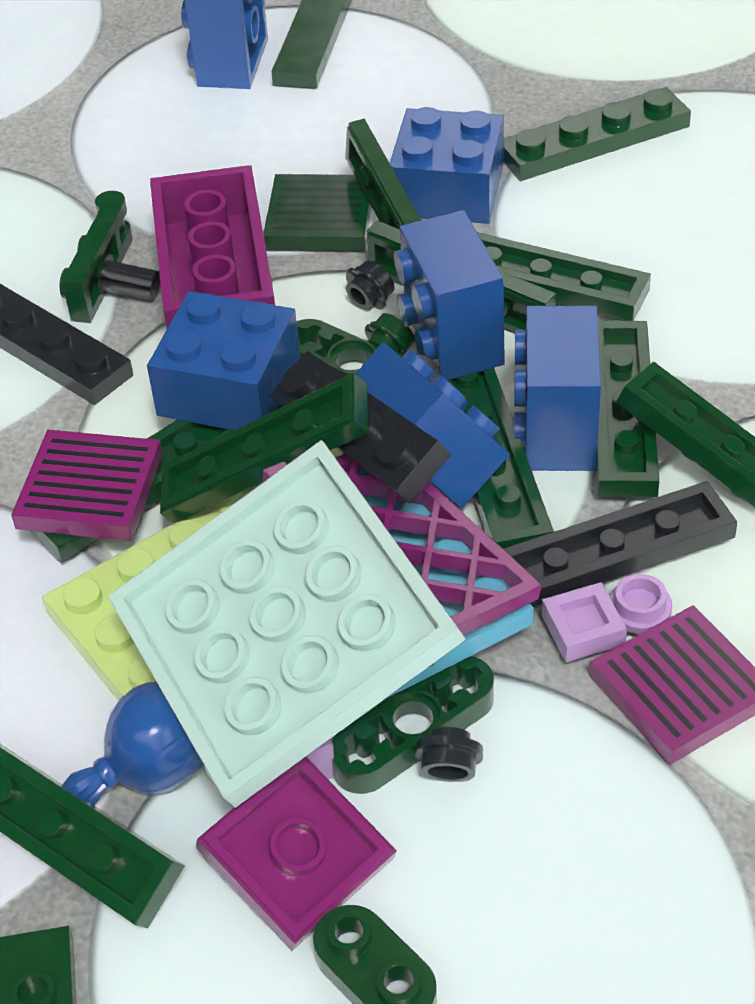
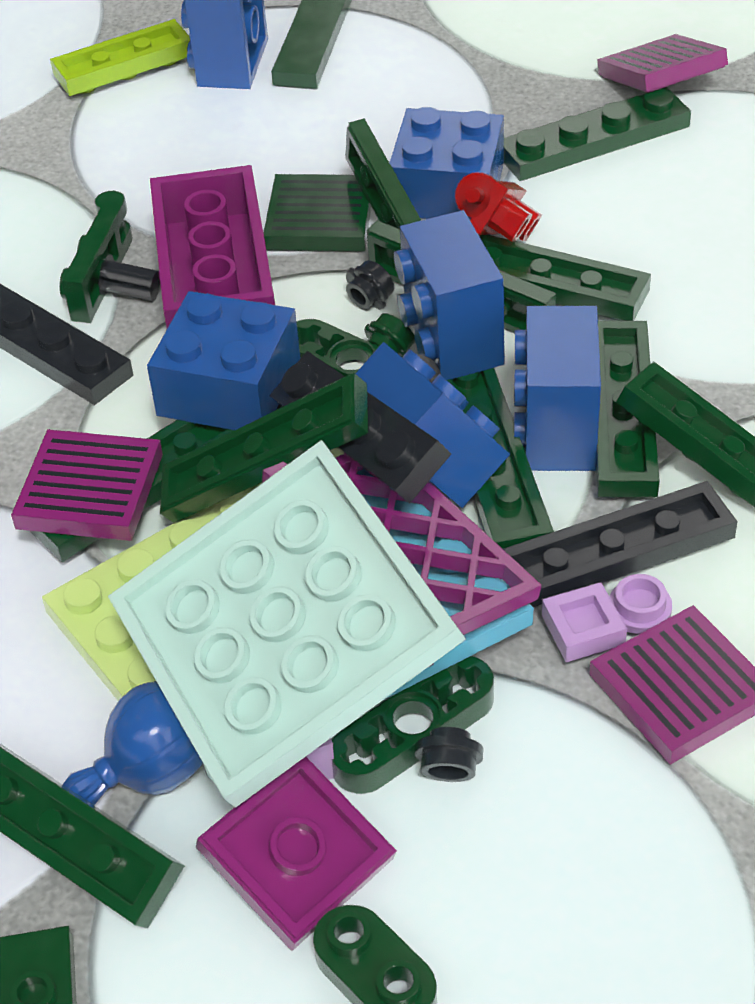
(121, 57): none -> lime plate
(496, 207): none -> red hips
(662, 62): none -> magenta tile

